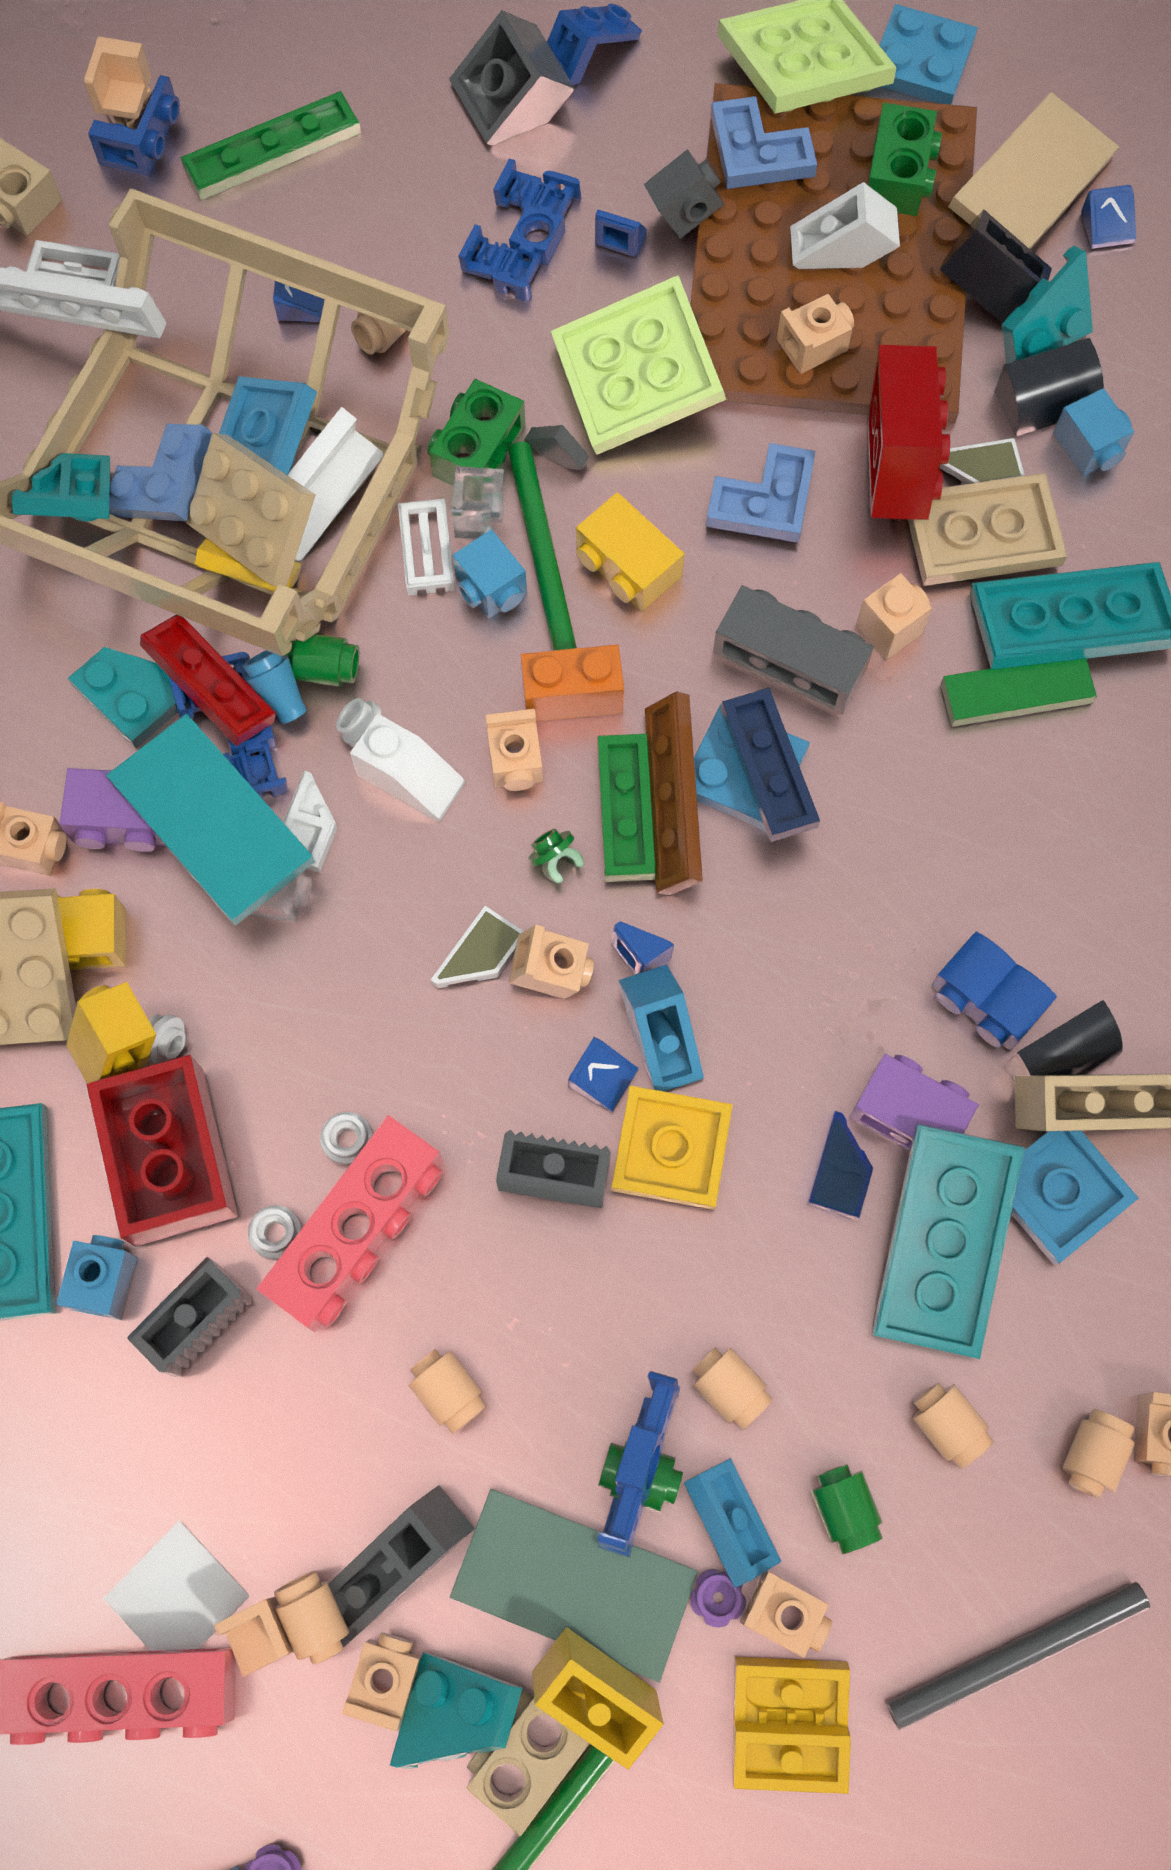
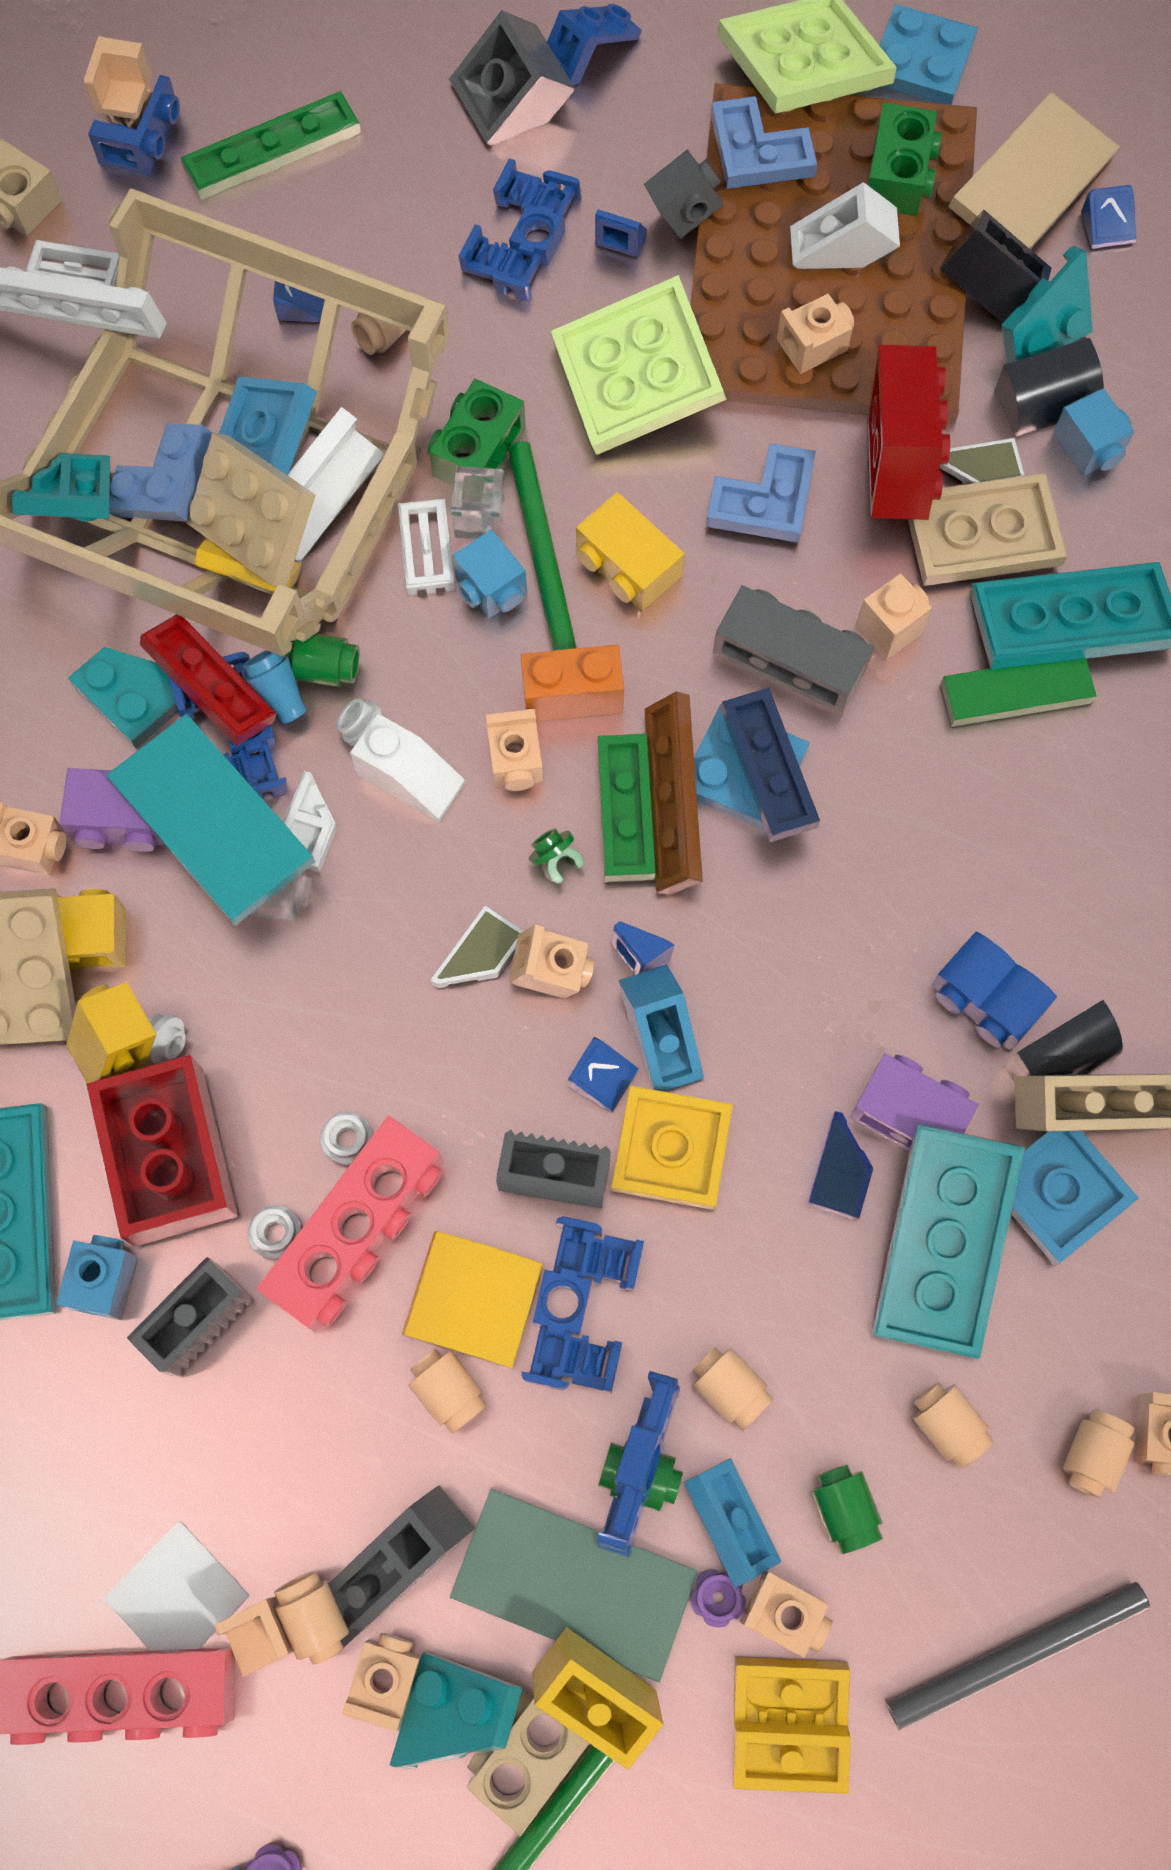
(472, 1299): none -> yellow slope
(557, 446): dark grey tile -> none
(578, 1257): none -> blue piece

